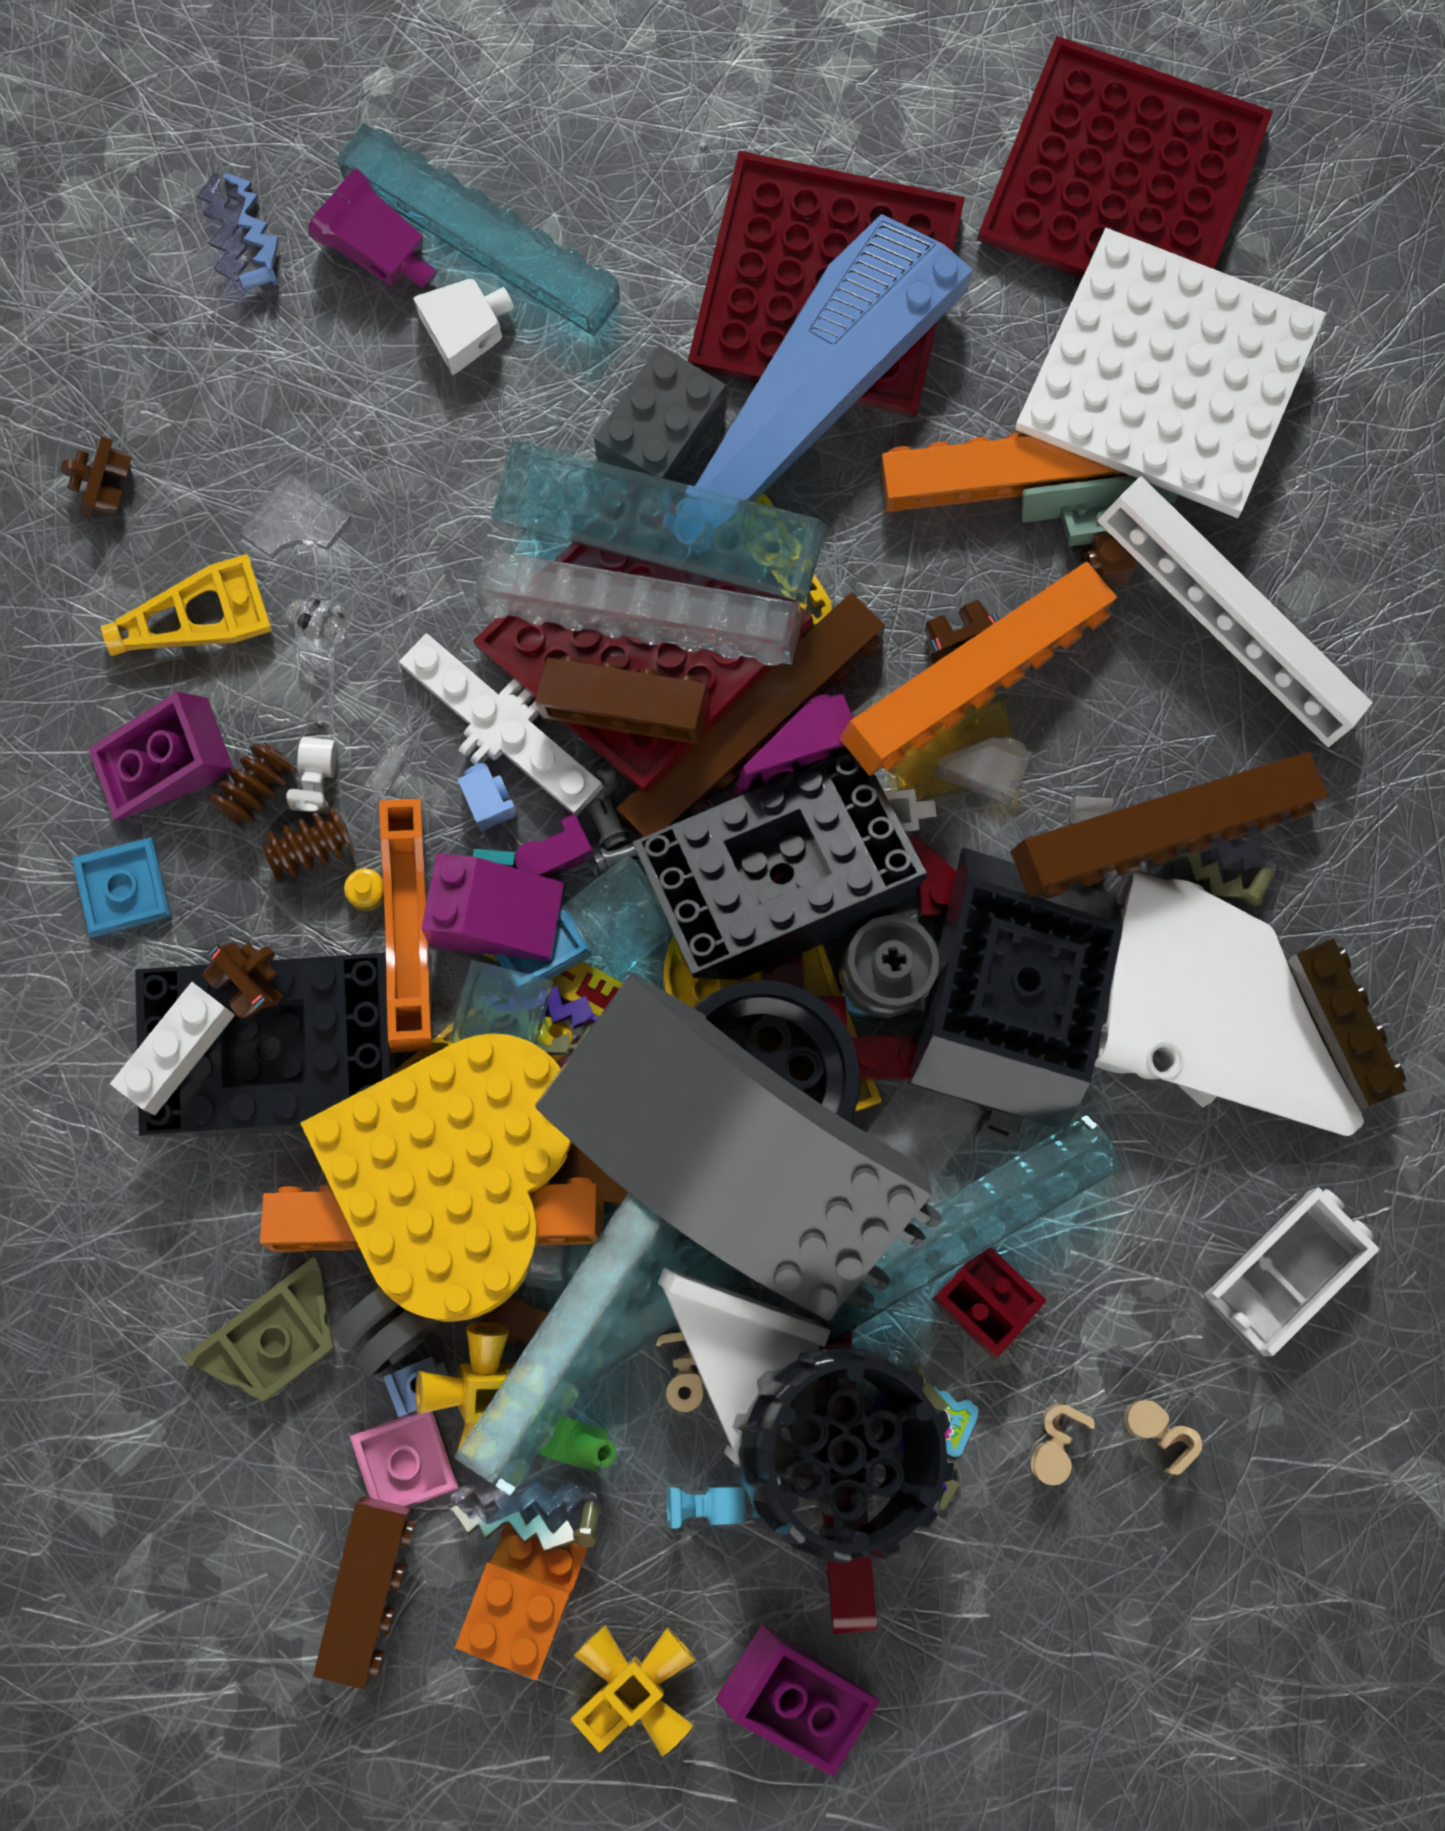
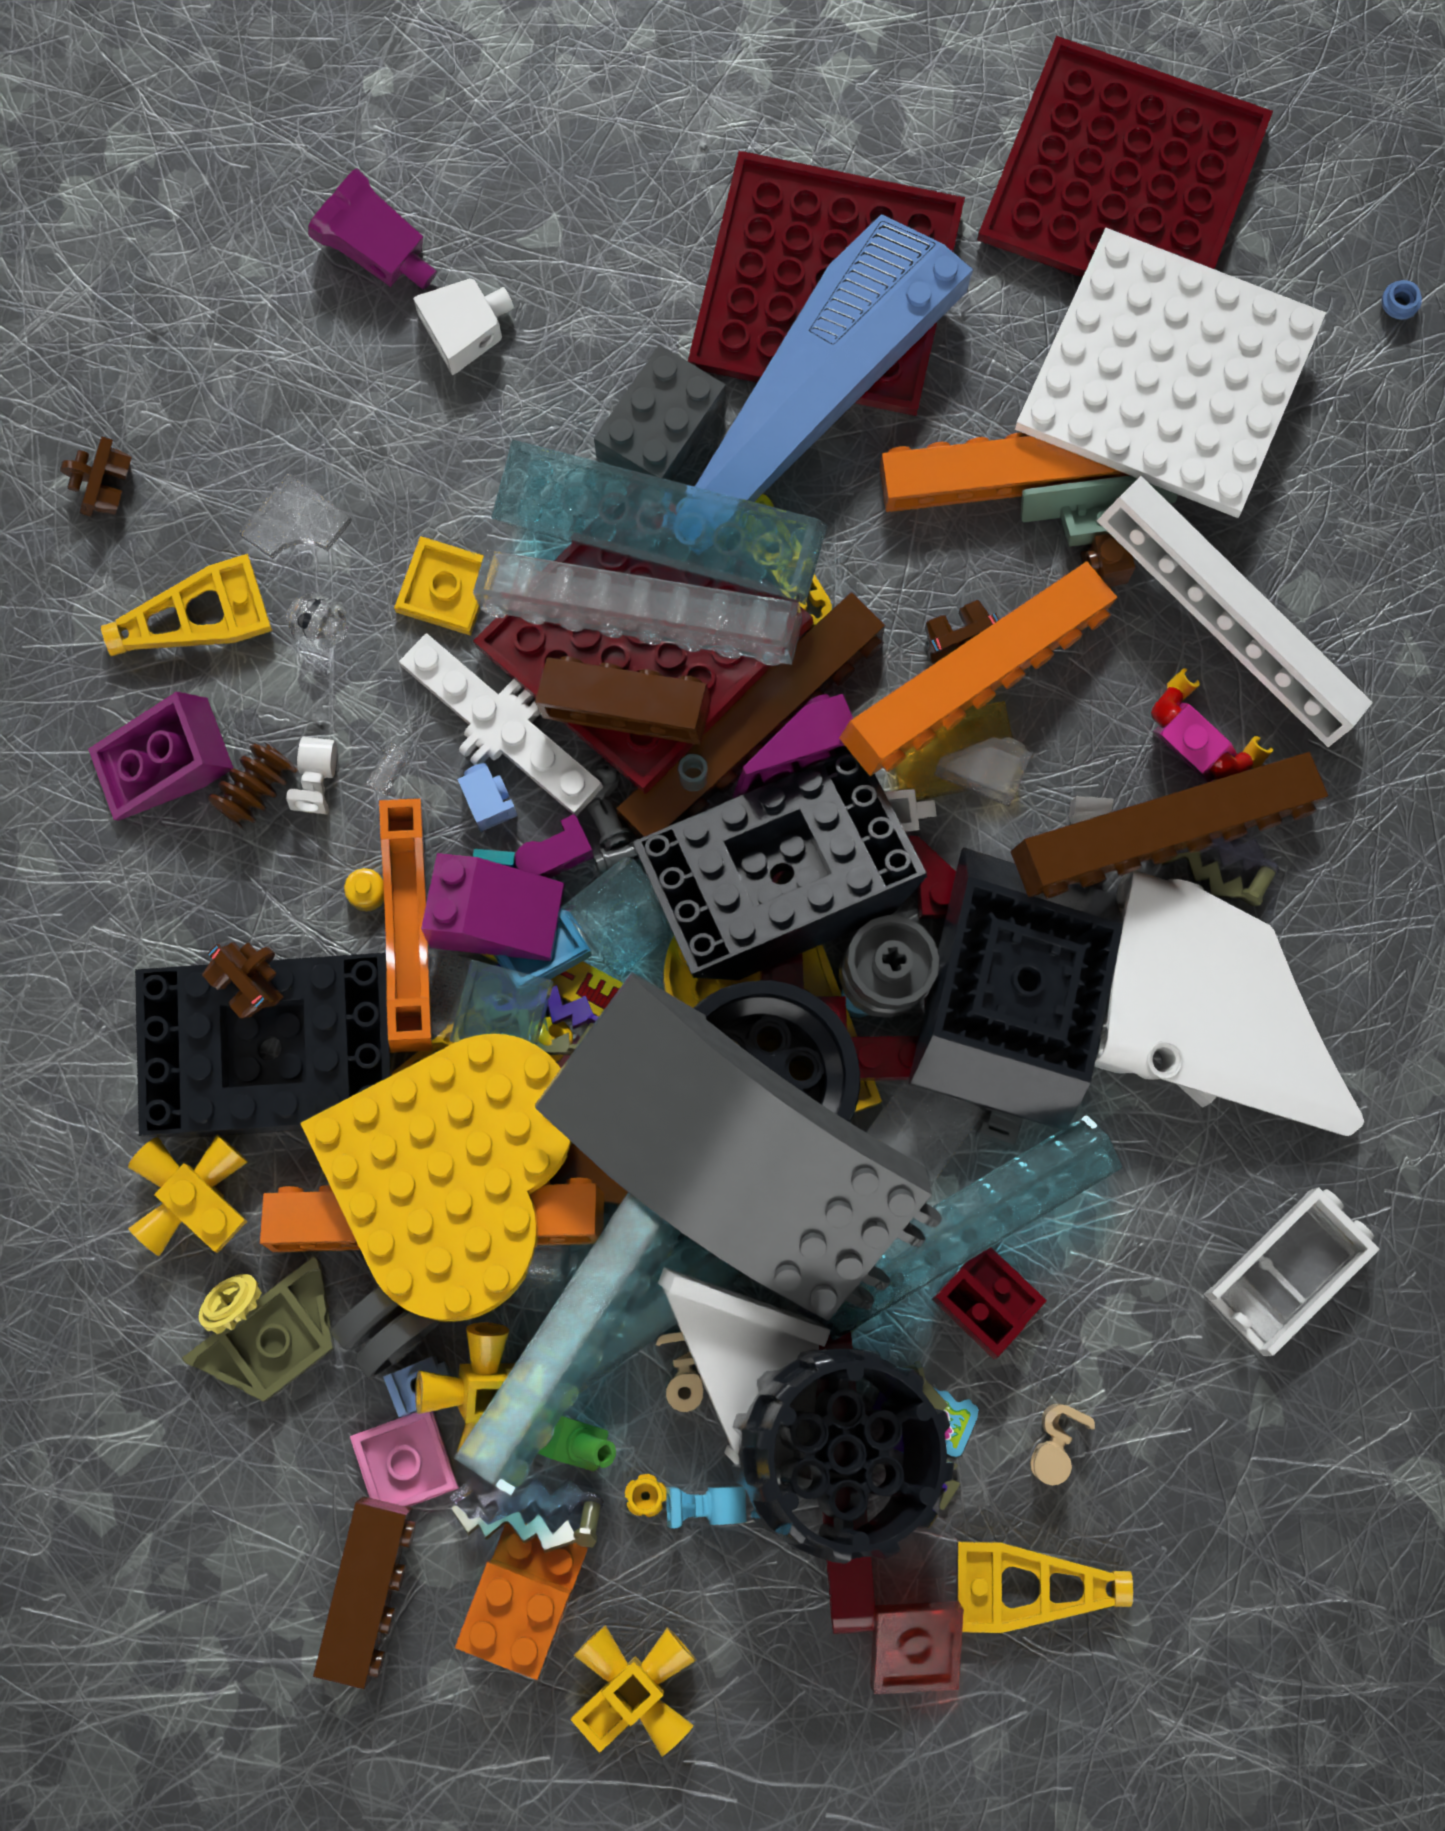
(121, 887): dark azure tile -> none
(172, 1049): white brick -> none
(188, 1195): none -> yellow brick
(229, 264): piece -> none
(240, 1291): none -> light yellow gear
(307, 844): reddish brown piece -> none
(441, 586): none -> yellow tile
(482, 230): clear light blue brick -> none
(519, 1318): reddish brown brick -> none
(648, 1484): none -> yellow plate
(691, 761): none -> clear light blue hinge
(796, 1701): magenta slope -> none
(916, 1647): none -> clear red plate
(980, 1587): none -> yellow plate
(1150, 1420): tan leg -> none
(1196, 739): none -> torso
(1345, 1024): dark brown brick -> none
(1408, 292): none -> medium blue plate

